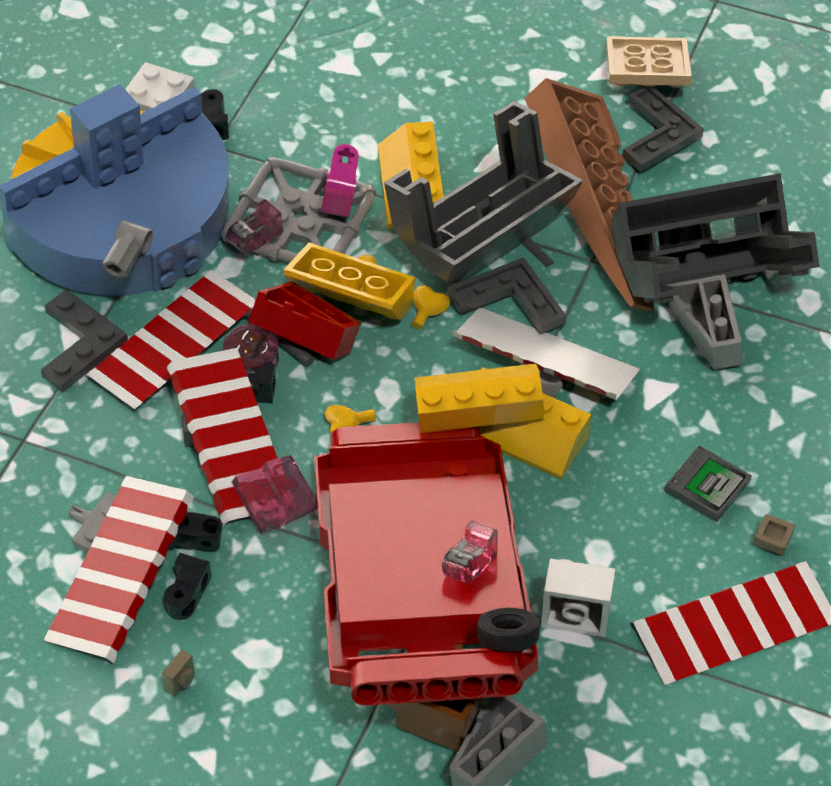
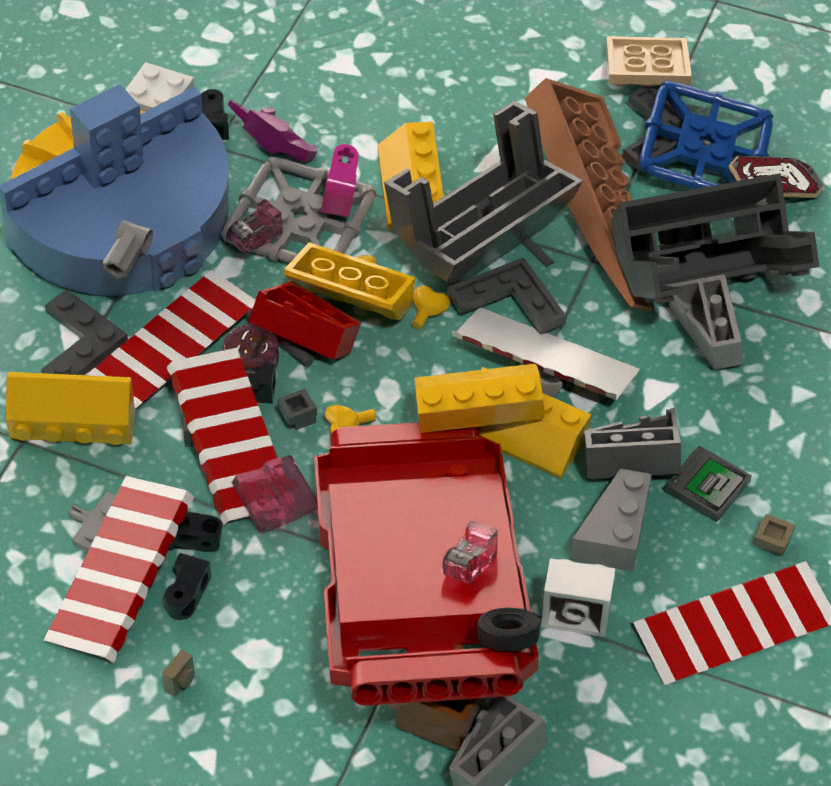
(70, 408): none -> yellow slope
(273, 133): none -> magenta animal
(298, 409): none -> dark grey piece
(615, 524): none -> light grey wedge
(643, 447): none -> dark grey wedge
(697, 128): none -> blue plate
(797, 177): none -> shield

